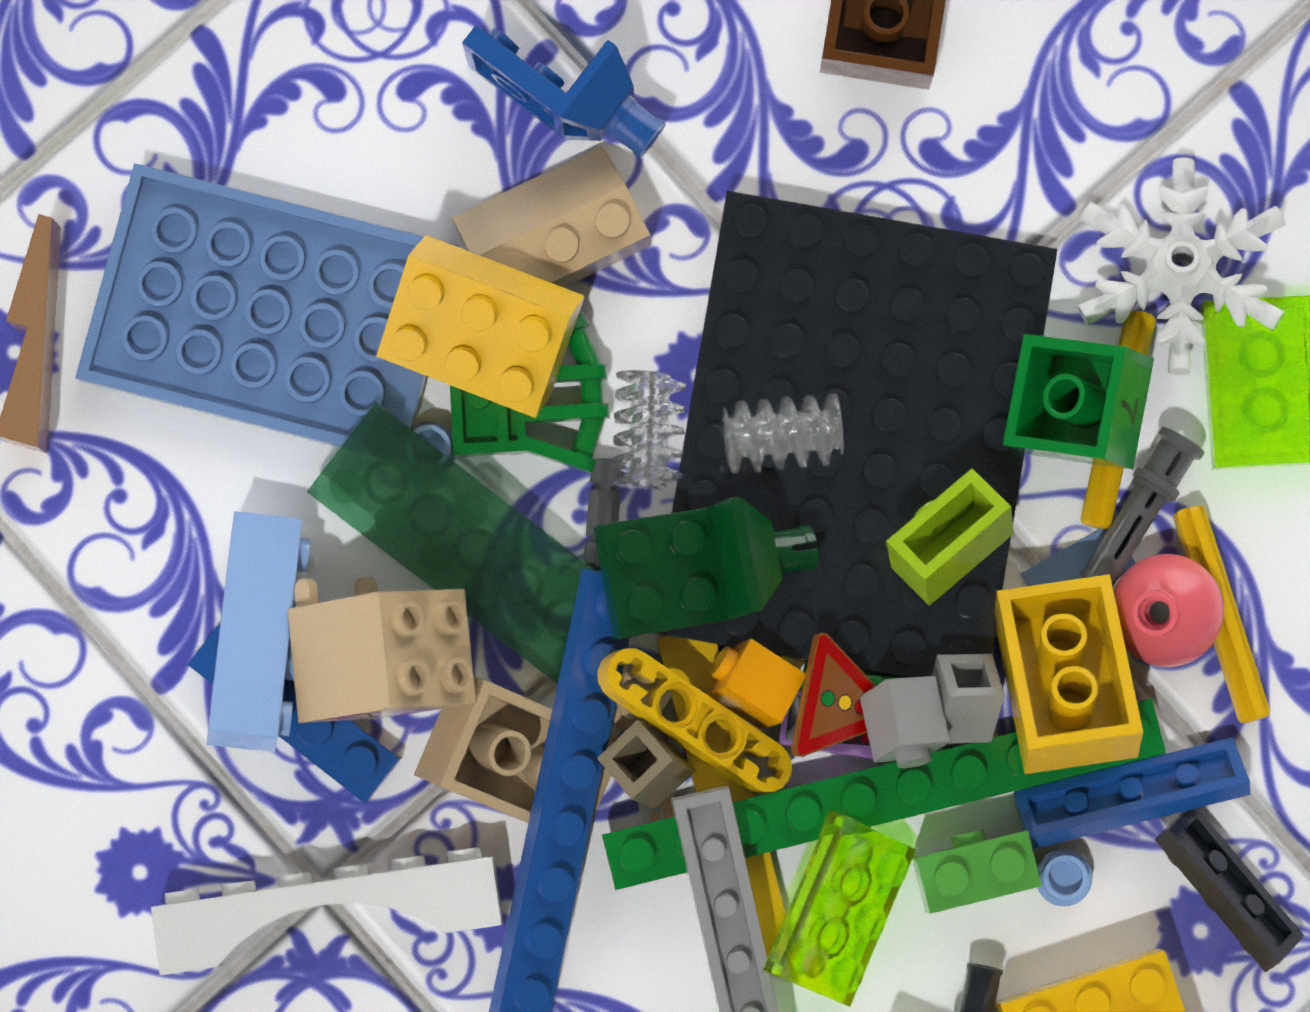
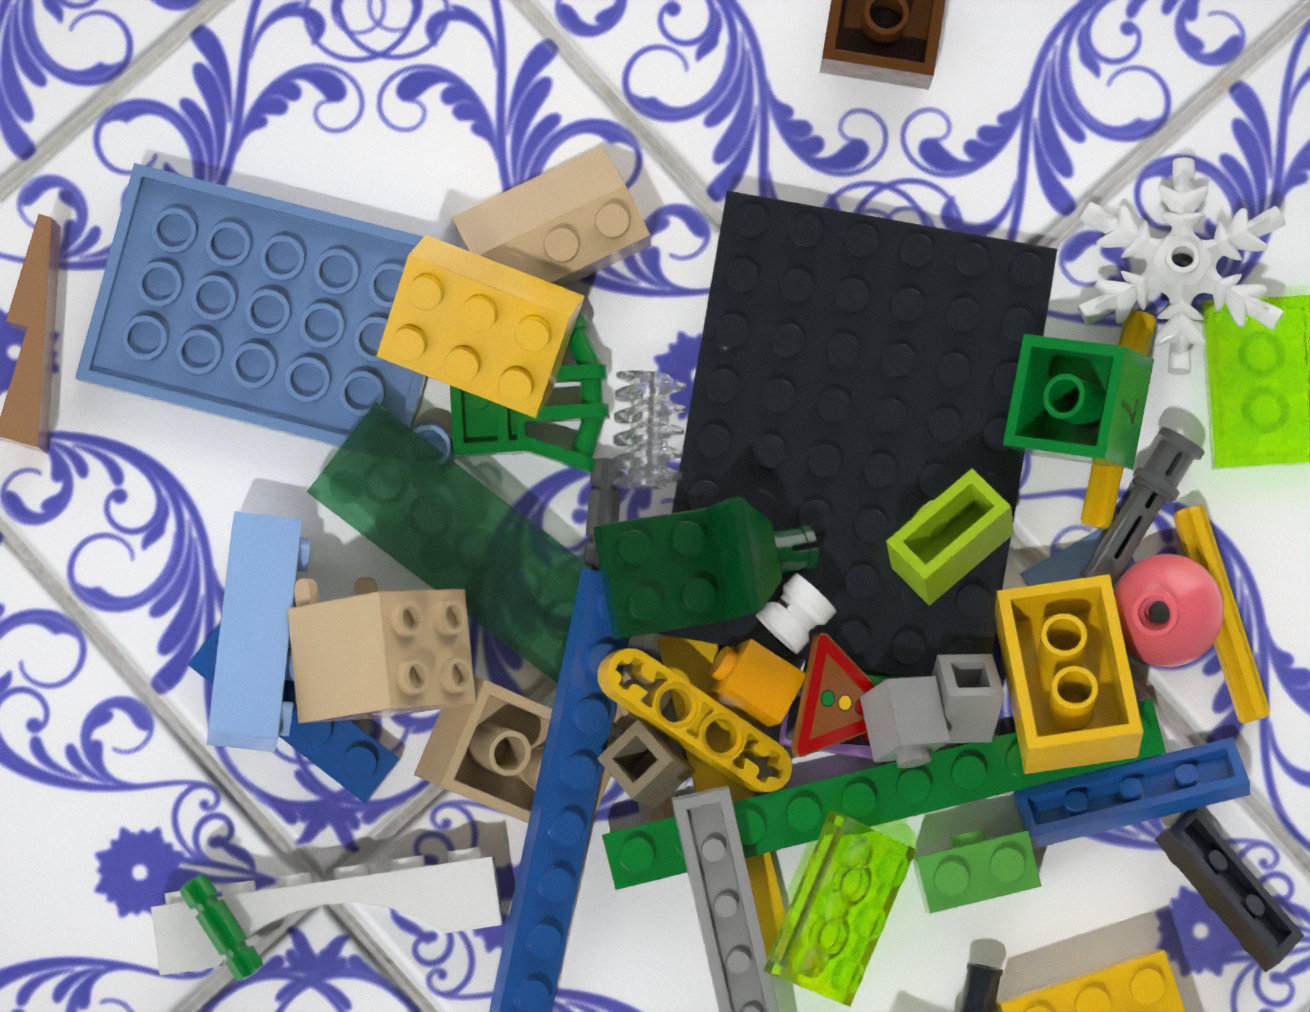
(221, 927): none -> green axle
(593, 106): blue plate -> none
(783, 432): clear piece -> none
(796, 613): none -> white wheel
(1064, 877): light blue plate -> none

